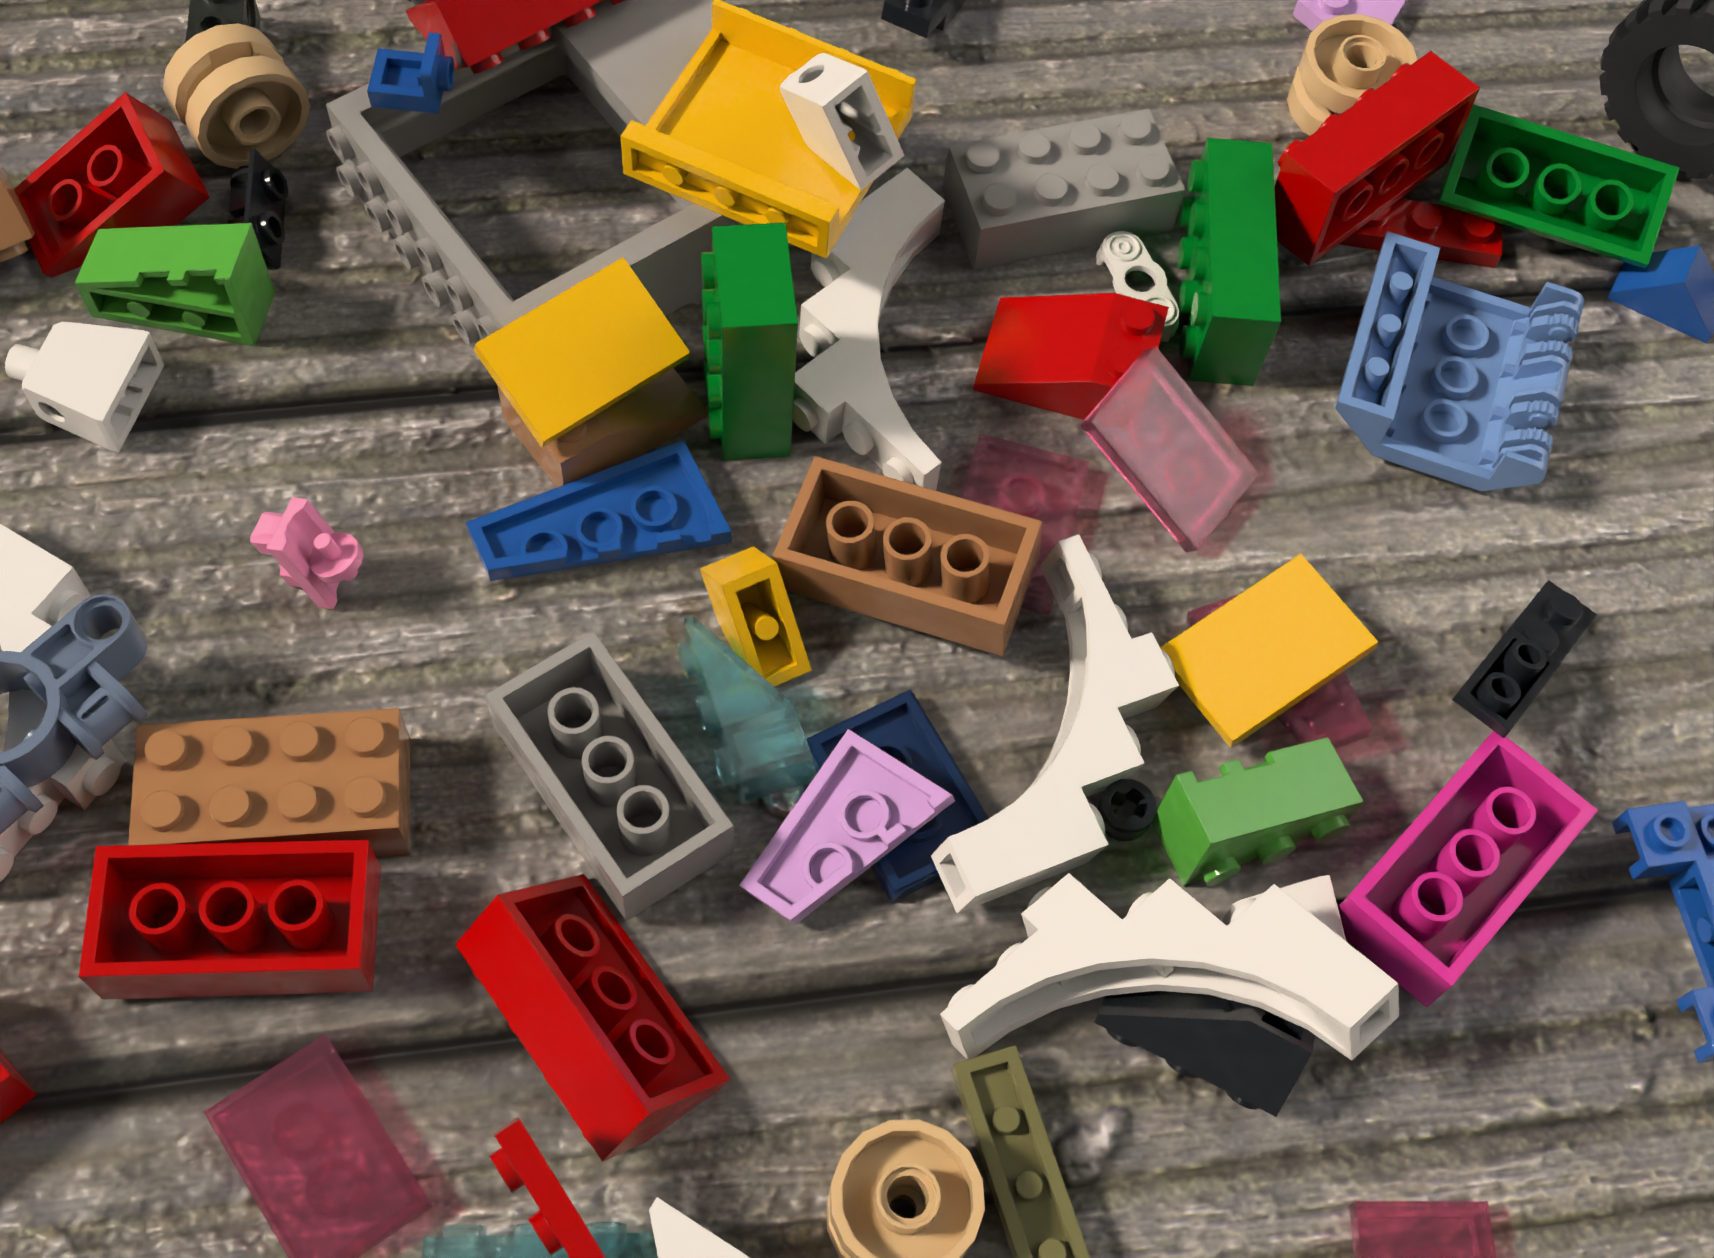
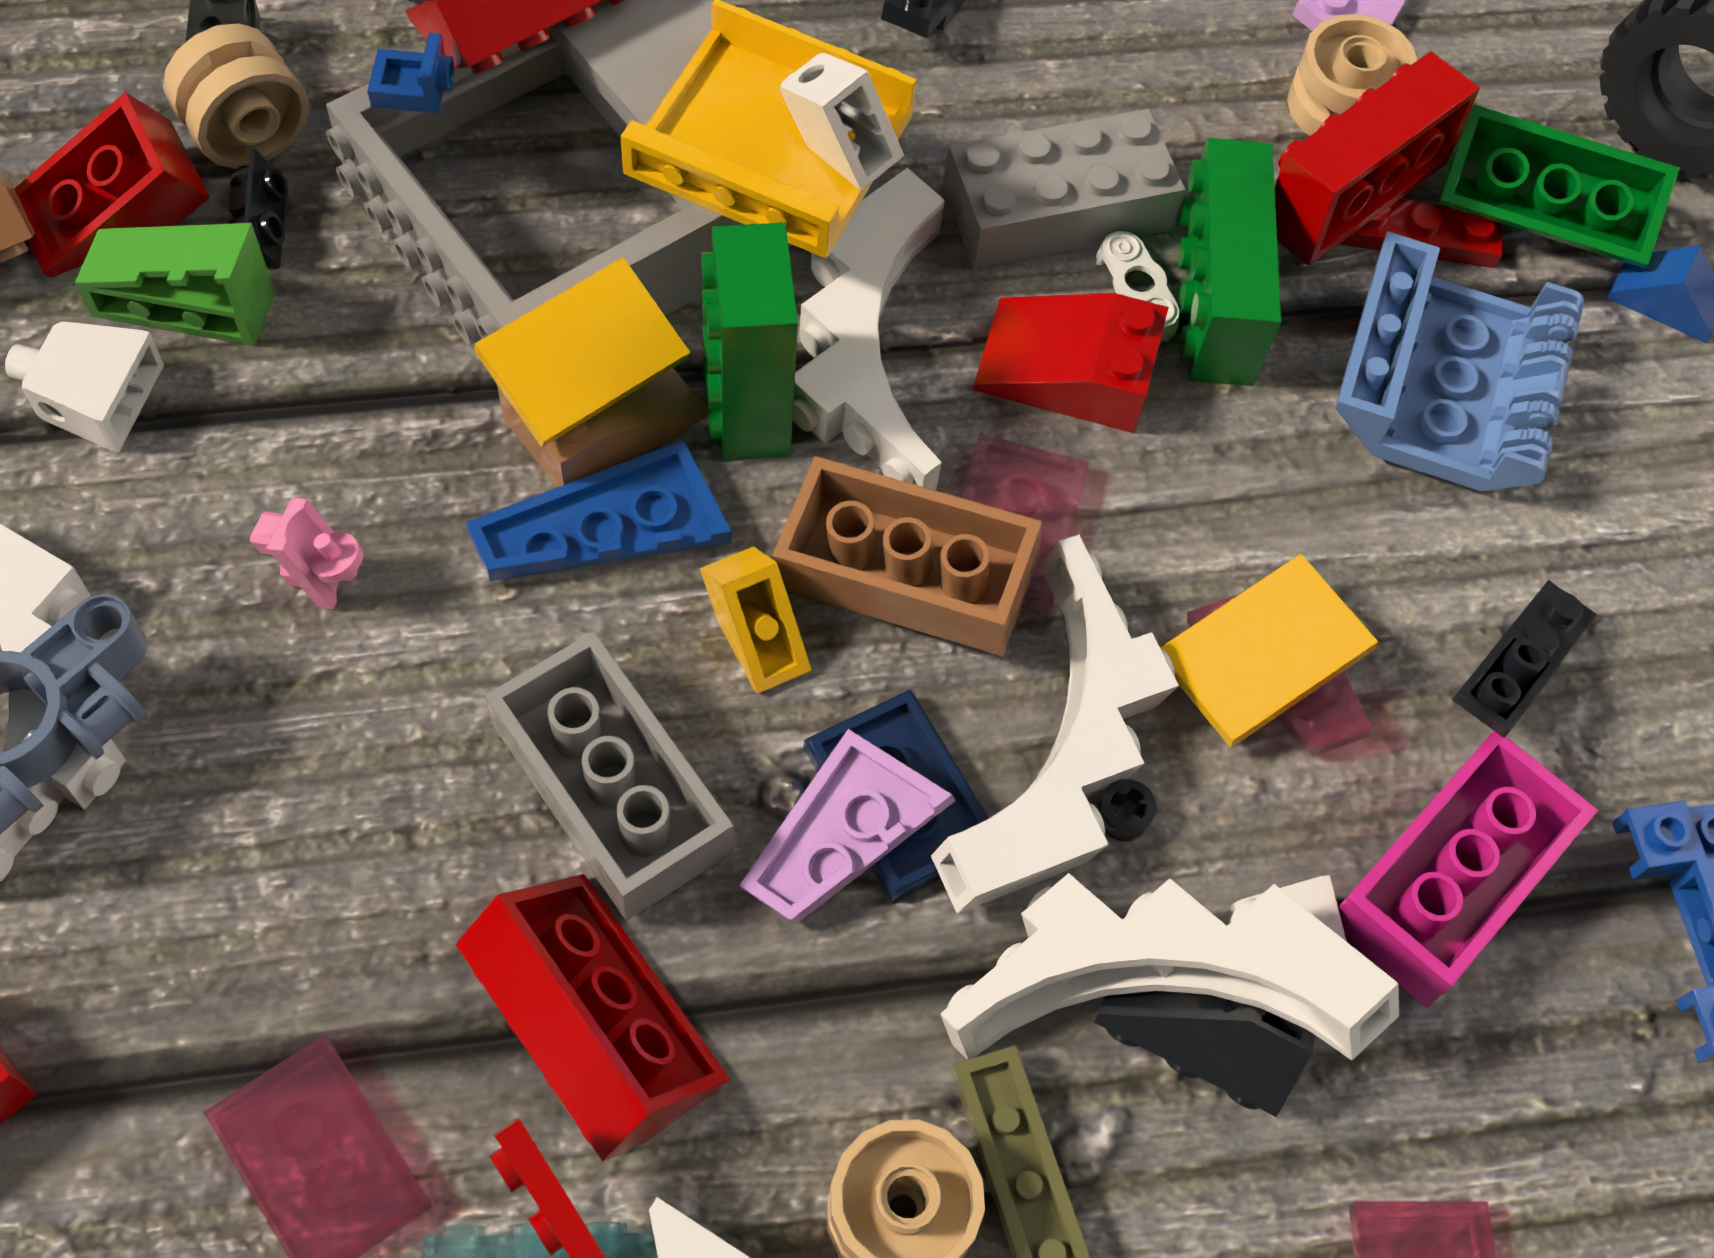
(231, 919): red brick -> none
(274, 780): medium nougat brick -> none
(754, 723): clear light blue slope -> none
(1170, 449): clear pink tile -> none
(1255, 811): bright green wedge -> none

